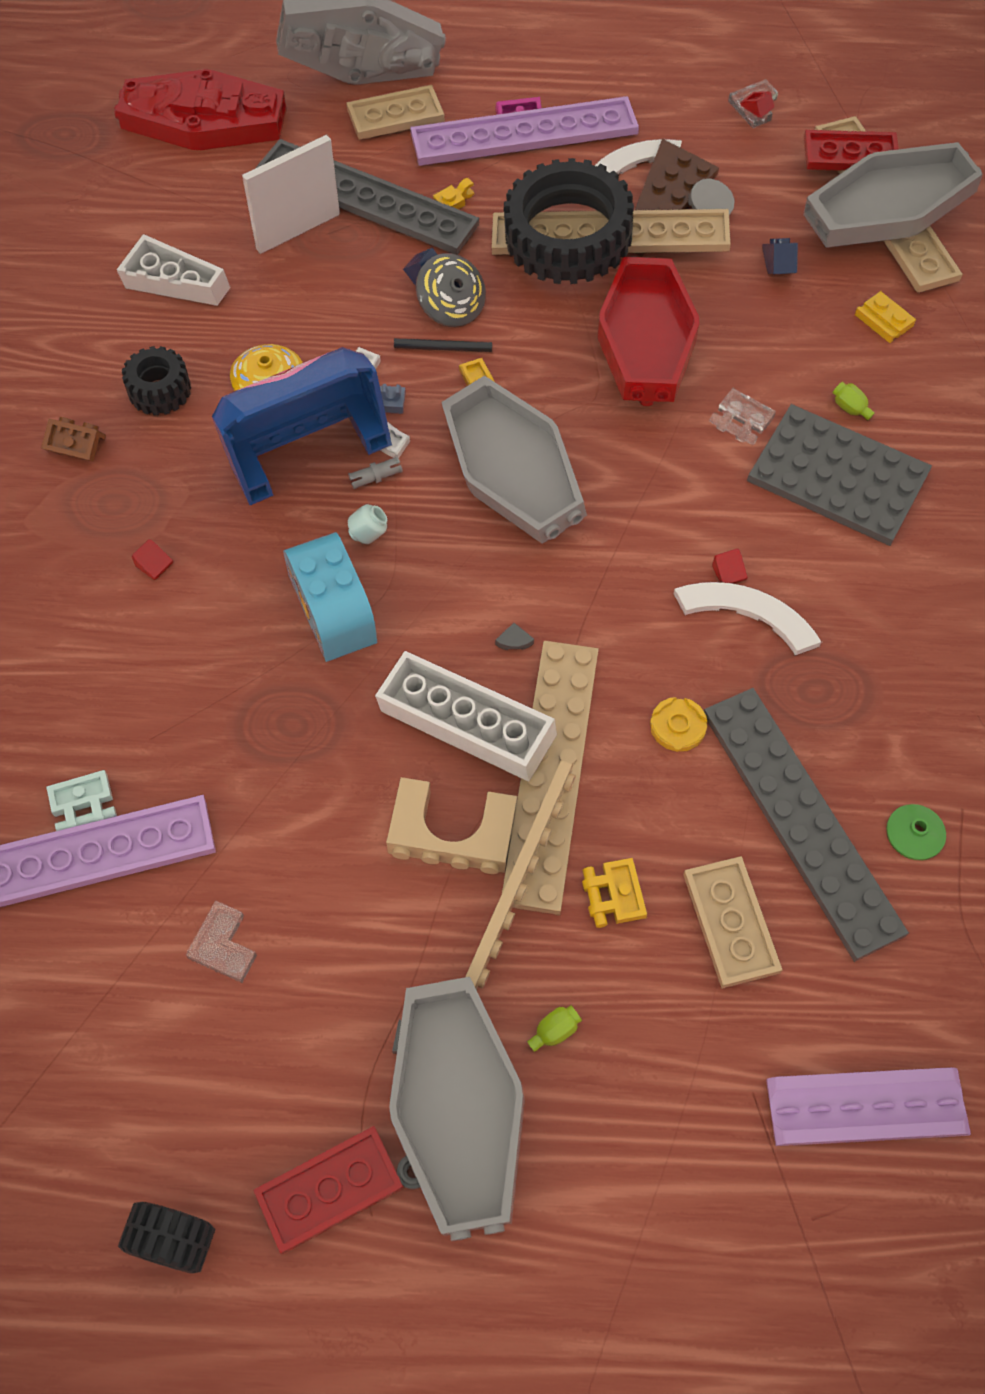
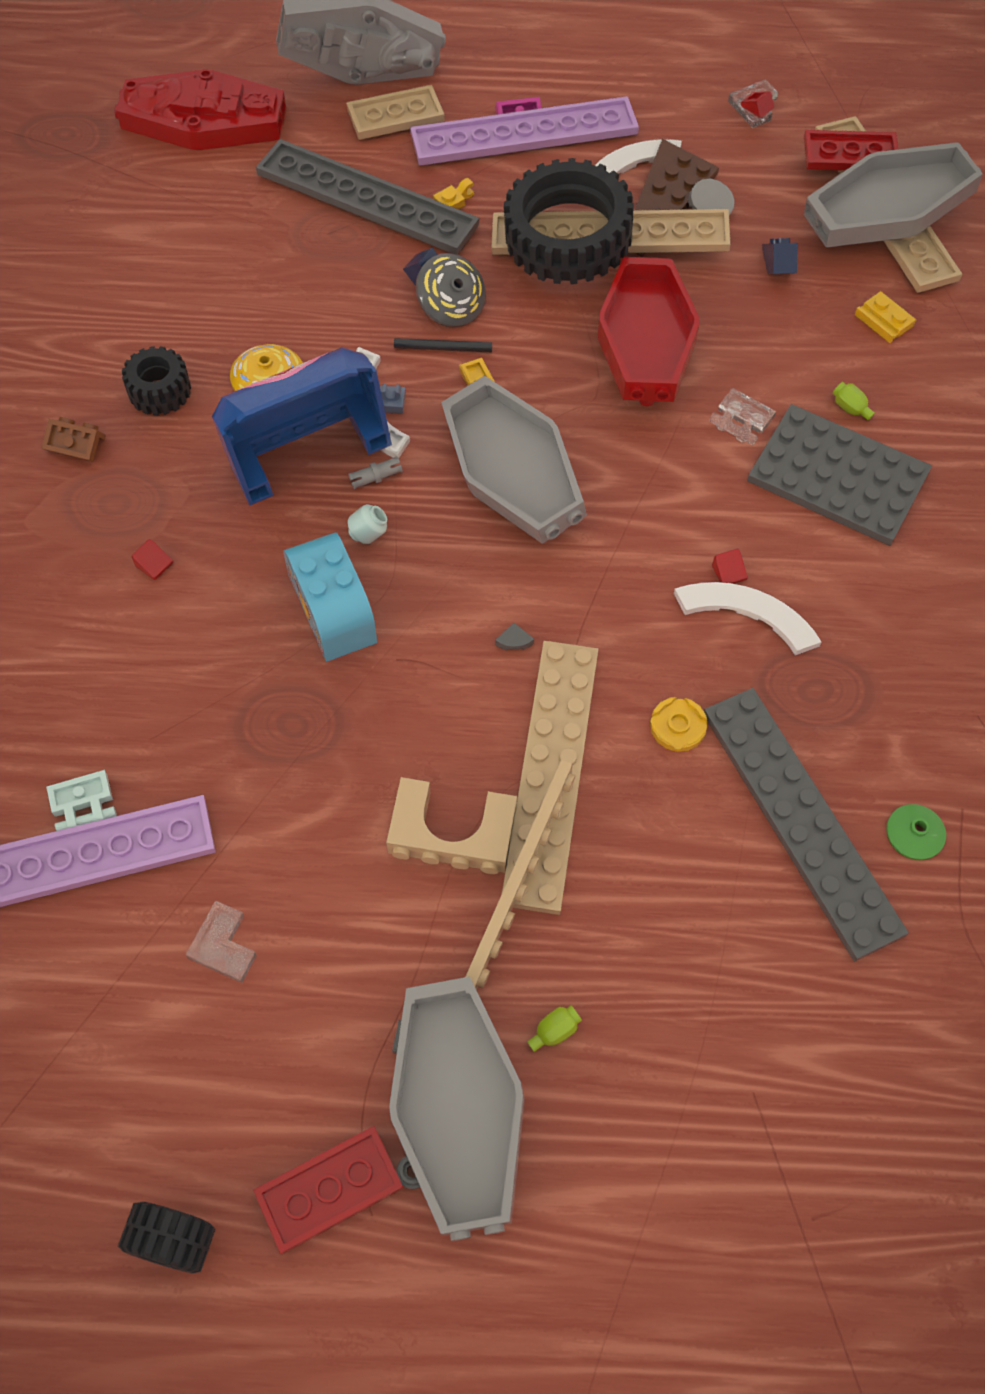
(172, 273): white wedge -> none
(292, 194): white tile -> none
(467, 715): white brick -> none
(623, 889): yellow plate -> none
(732, 922): tan plate -> none
(867, 1106): lavender plate -> none

